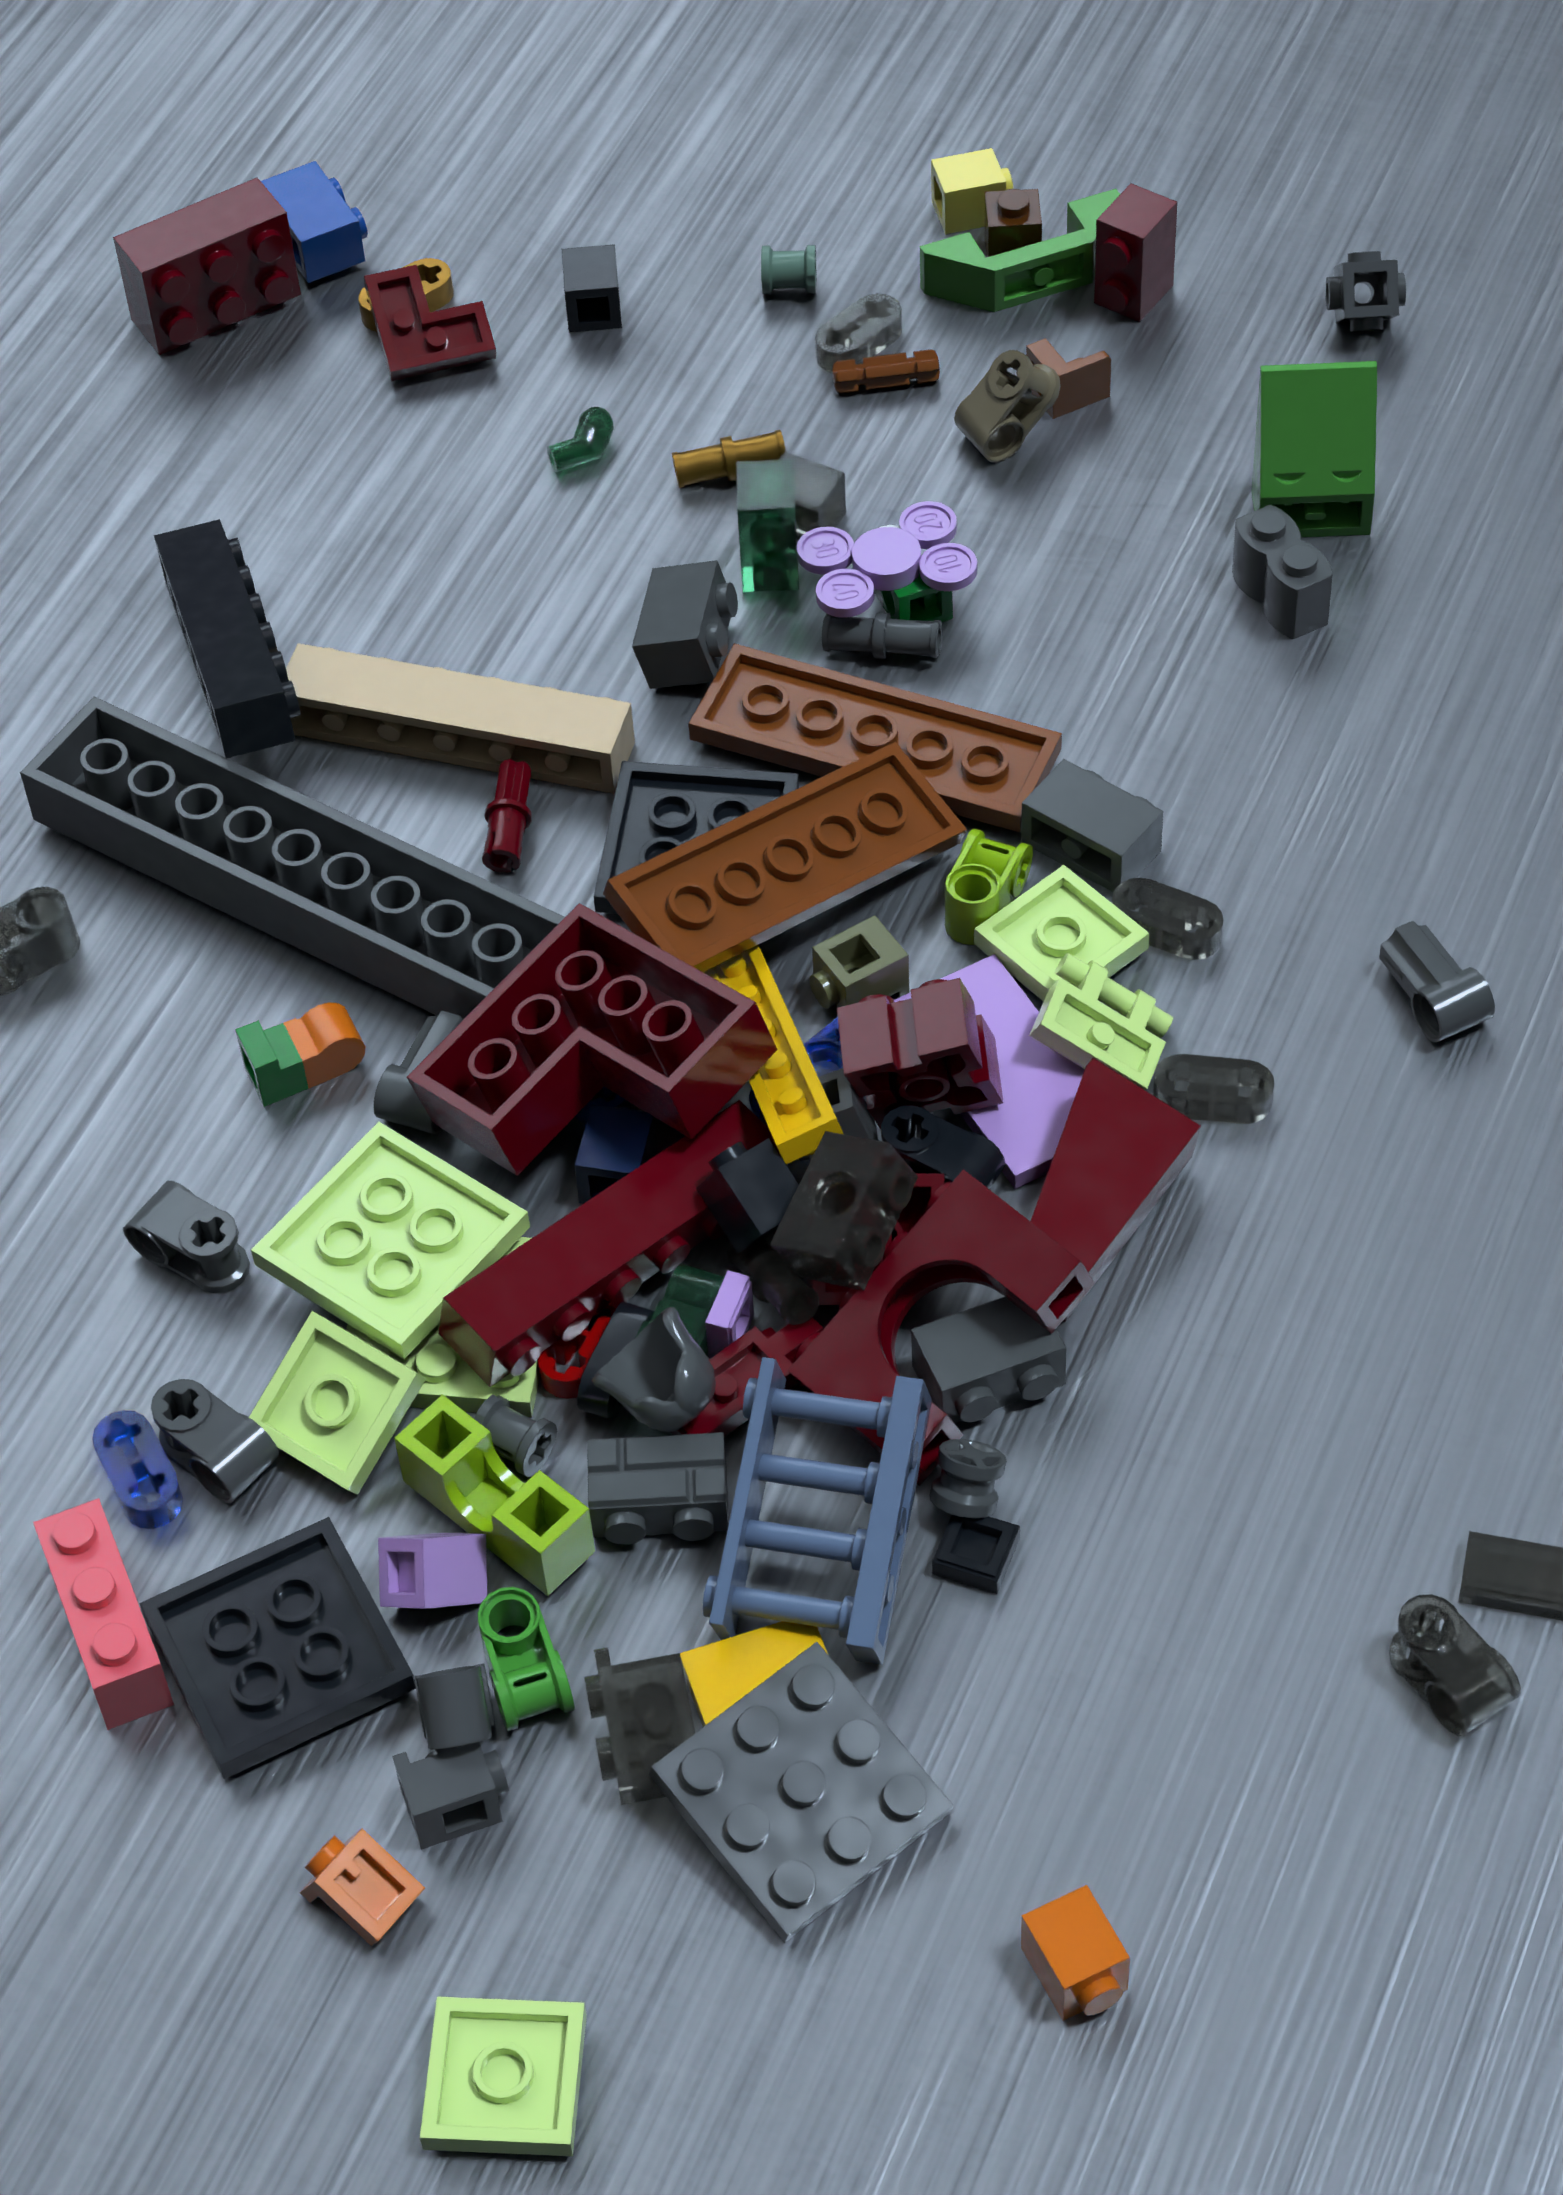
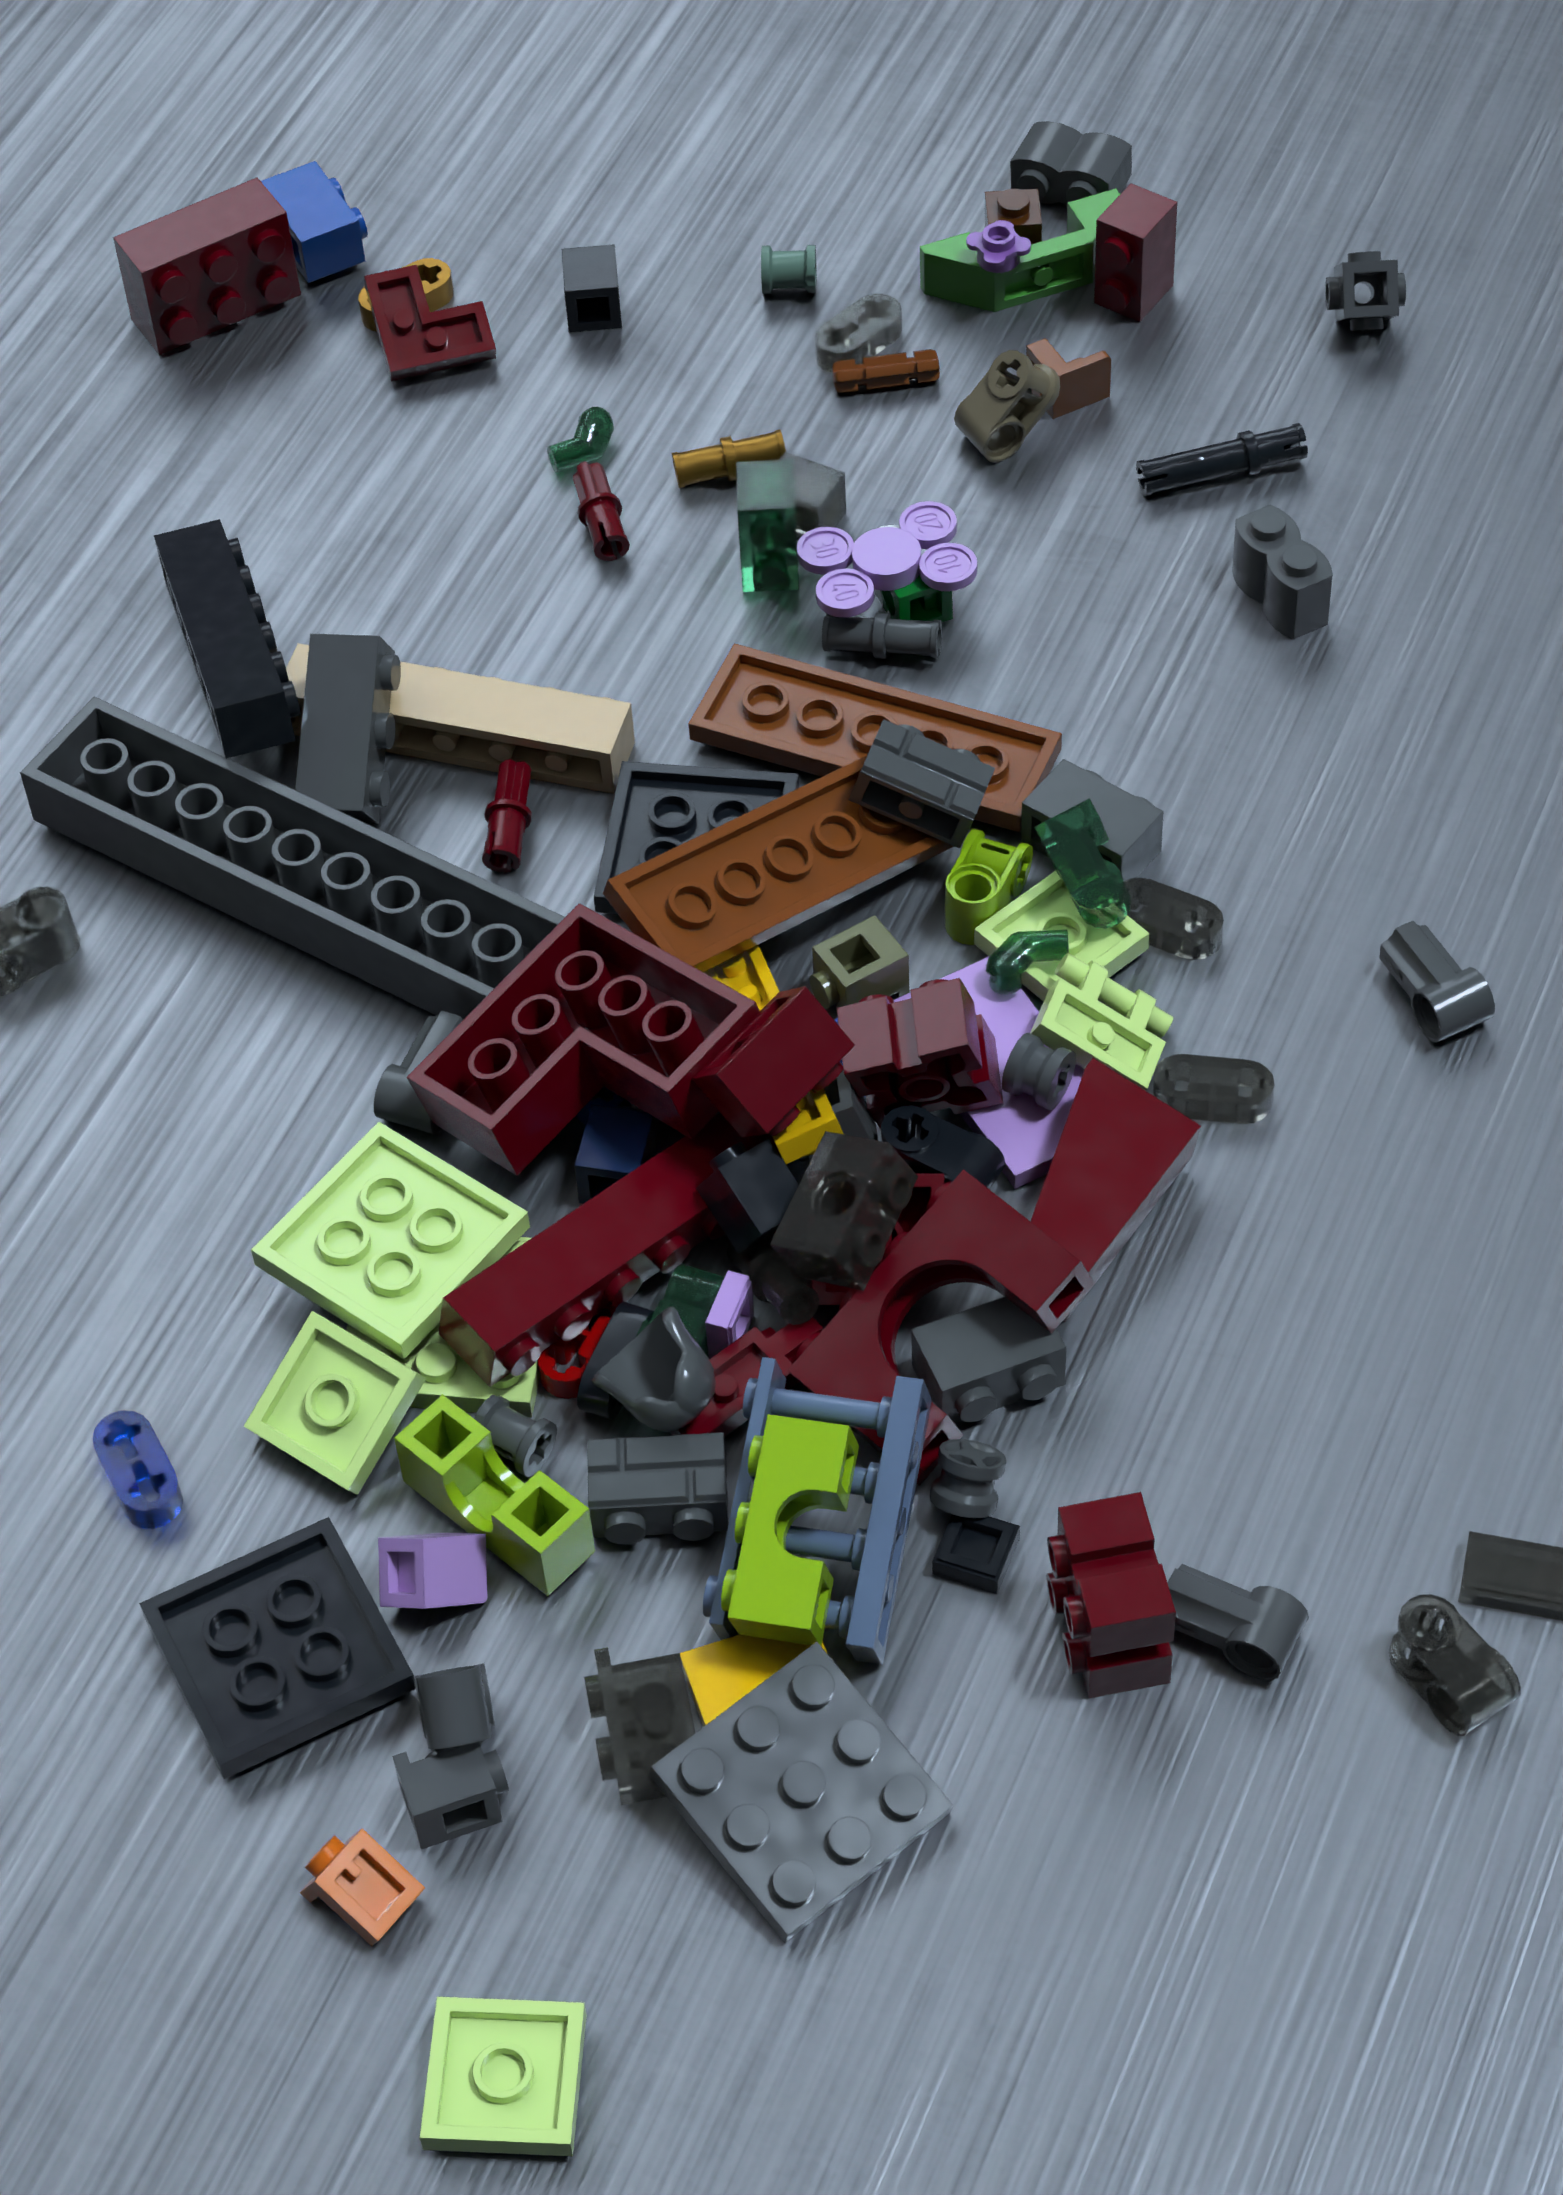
(103, 1614): coral arch -> none
(189, 1239): dark grey piece -> none
(211, 1438): dark grey piece -> none
(300, 1052): leg -> none
(348, 723): none -> dark grey brick
(523, 1667): bright green piece -> none
(600, 511): none -> dark red axle
(684, 624): dark grey brick -> none
(775, 1063): none -> dark red brick
(795, 1470): none -> lime arch
(922, 783): none -> dark grey brick
(961, 185): light yellow brick -> none
(998, 247): none -> medium lavender plate
(1019, 952): none -> clear green arm
(1038, 1071): none -> dark grey wheel
(1069, 163): none -> dark grey brick
(1075, 1954): orange brick -> none
(1089, 879): none -> clear green leg
(1111, 1596): none -> dark red brick
(1242, 454): none -> black pin
(1250, 1627): none -> dark grey piece
(1317, 445): bright green slope -> none

